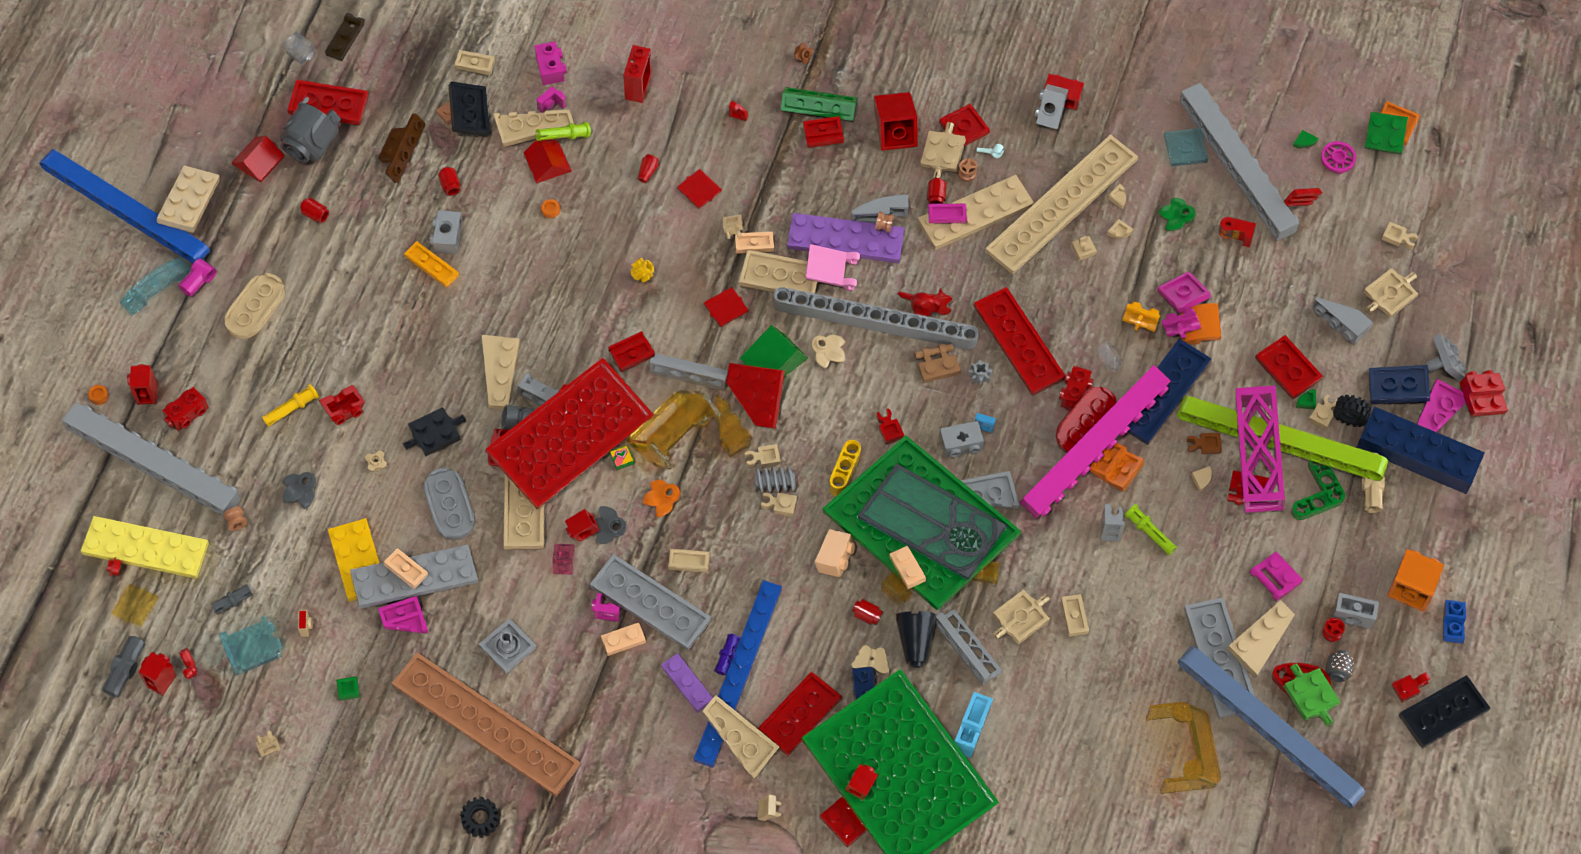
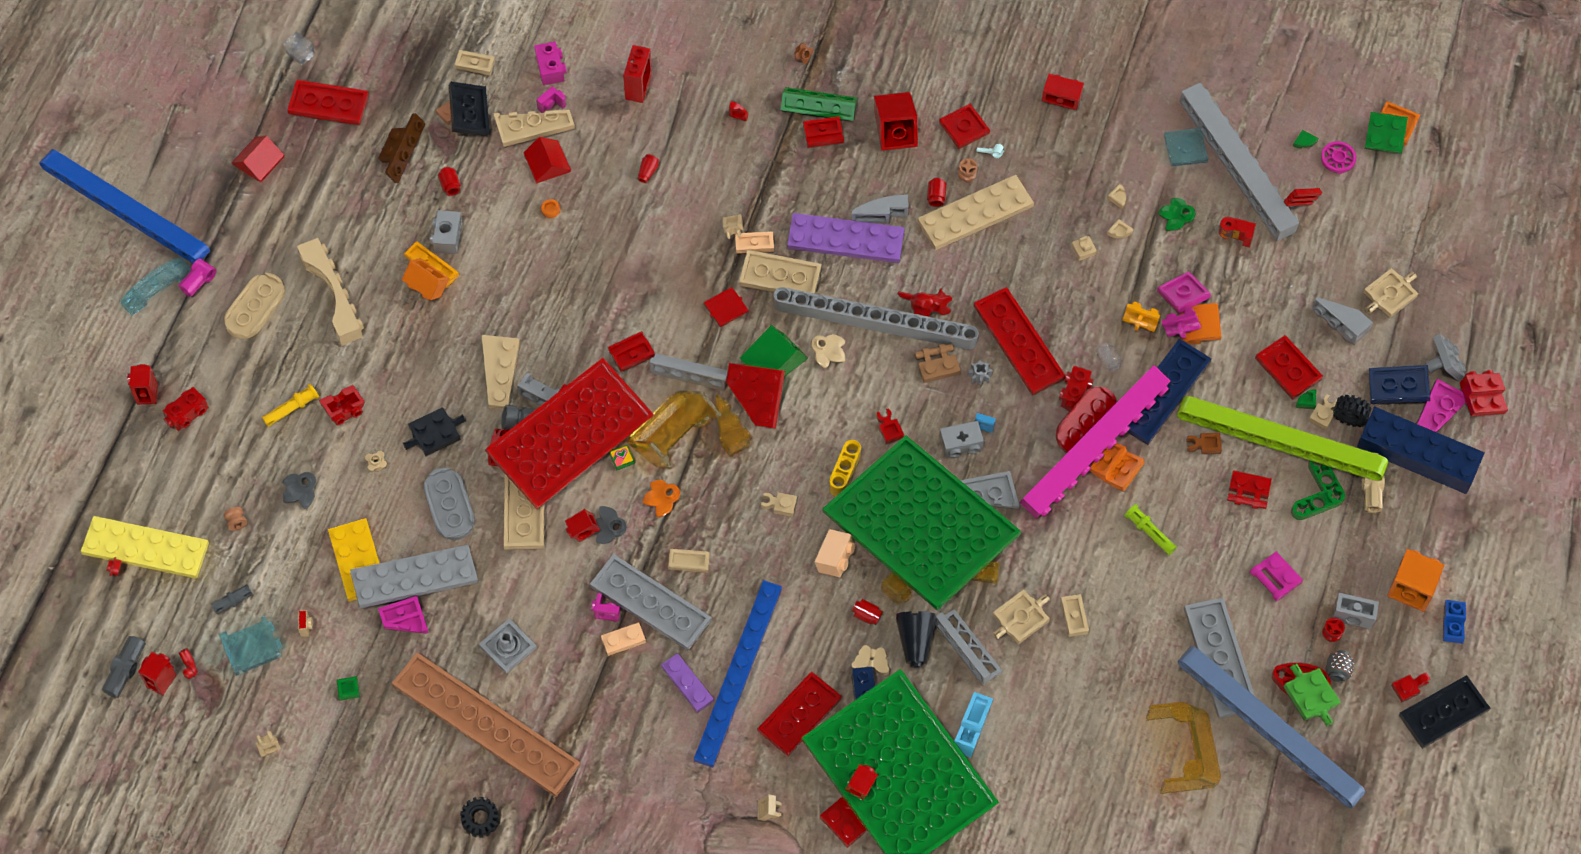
(98, 394): orange tile -> none
(135, 605): clear yellow piece -> none
(151, 459): light grey brick -> none
(188, 199): tan plate -> none
(308, 132): dark grey piece -> none
(314, 210): red brick -> none
(344, 37): dark brown plate -> none
(344, 320): none -> tan arch
(405, 568): light nougat plate -> none
(425, 279): none -> orange brick
(563, 558): clear pink bracket -> none
(570, 131): lime pin -> none
(642, 270): yellow gear -> none
(699, 188): red piece -> none
(727, 654): dark purple pin -> none
(743, 739): tan wing -> none
(766, 456): tan plate -> none
(774, 479): light grey piece -> none
(829, 266): bright pink flag -> none
(884, 222): nougat wheel -> none
(907, 567): light nougat plate -> none
(932, 521): clear light blue piece -> none
(943, 151): tan plate -> none
(947, 213): dark pink tile -> none
(1057, 97): light grey brick -> none
(1061, 204): tan plate -> none
(1111, 525): light grey hinge -> none
(1202, 478): tan tile -> none
(1252, 399): dark pink piece -> none
(1260, 639): tan wing -> none
(1397, 234): tan plate -> none

